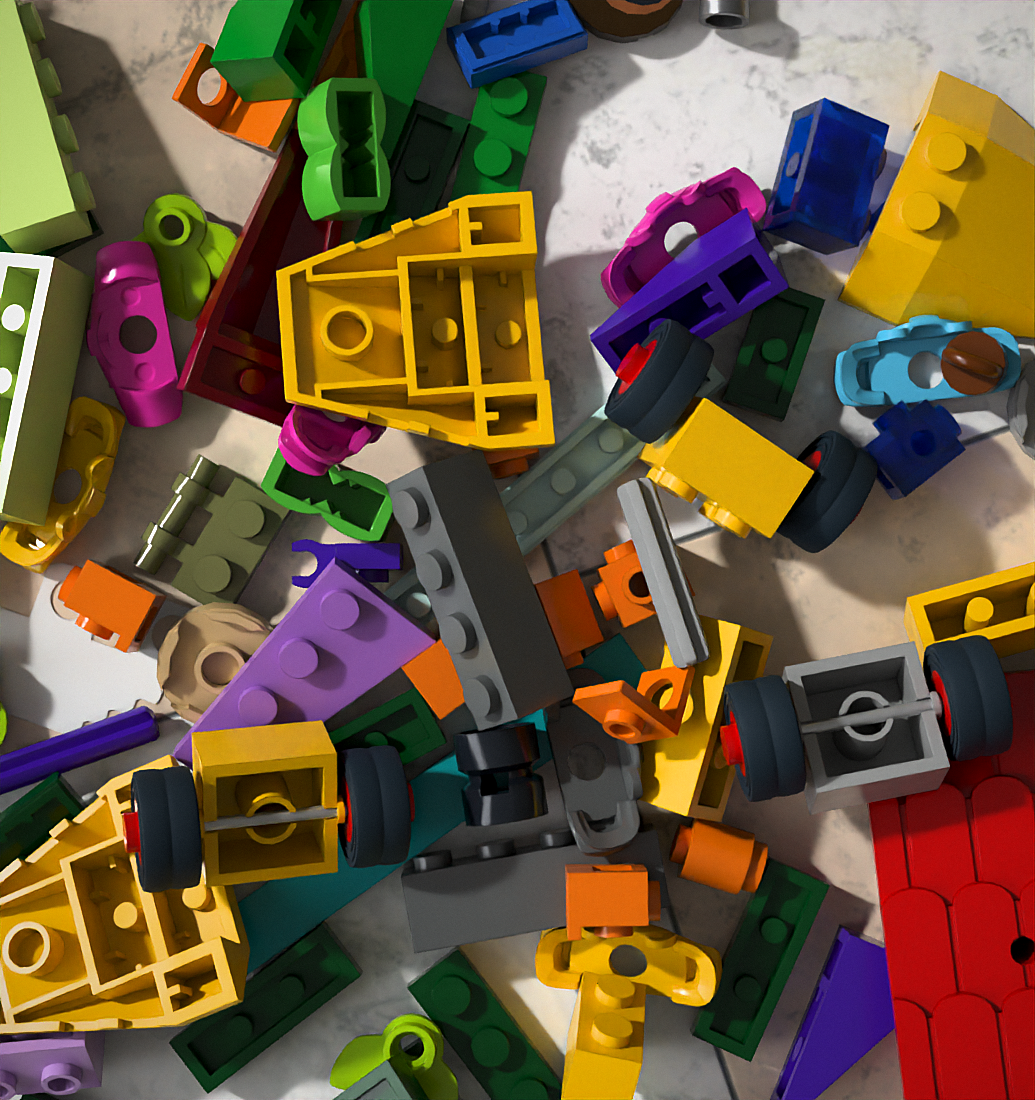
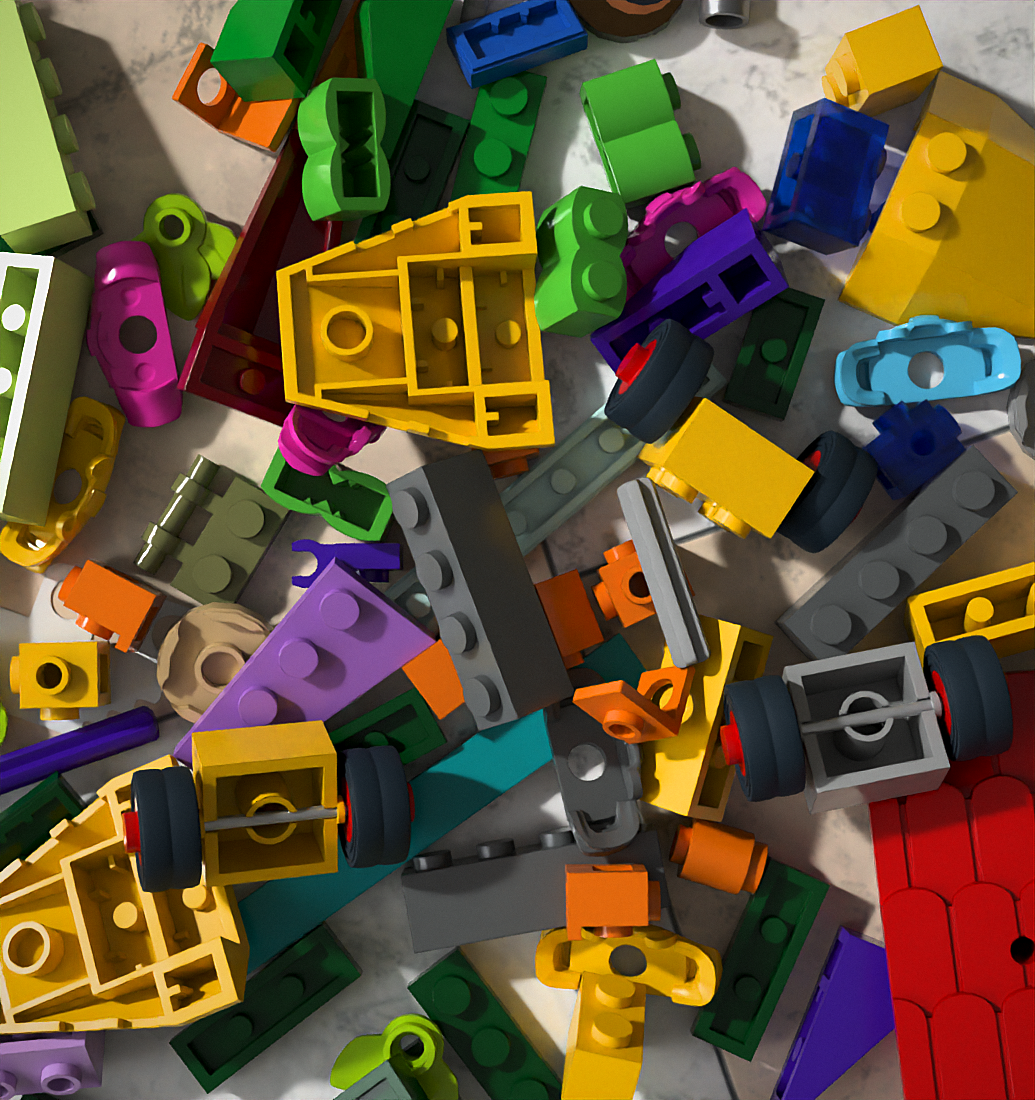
(62, 677): none -> yellow brick
(494, 751): black wheel -> none
(581, 262): none -> bright green brick
(639, 134): none -> bright green brick
(883, 64): none -> yellow brick
(896, 557): none -> dark grey brick
(974, 363): reddish brown tile -> none

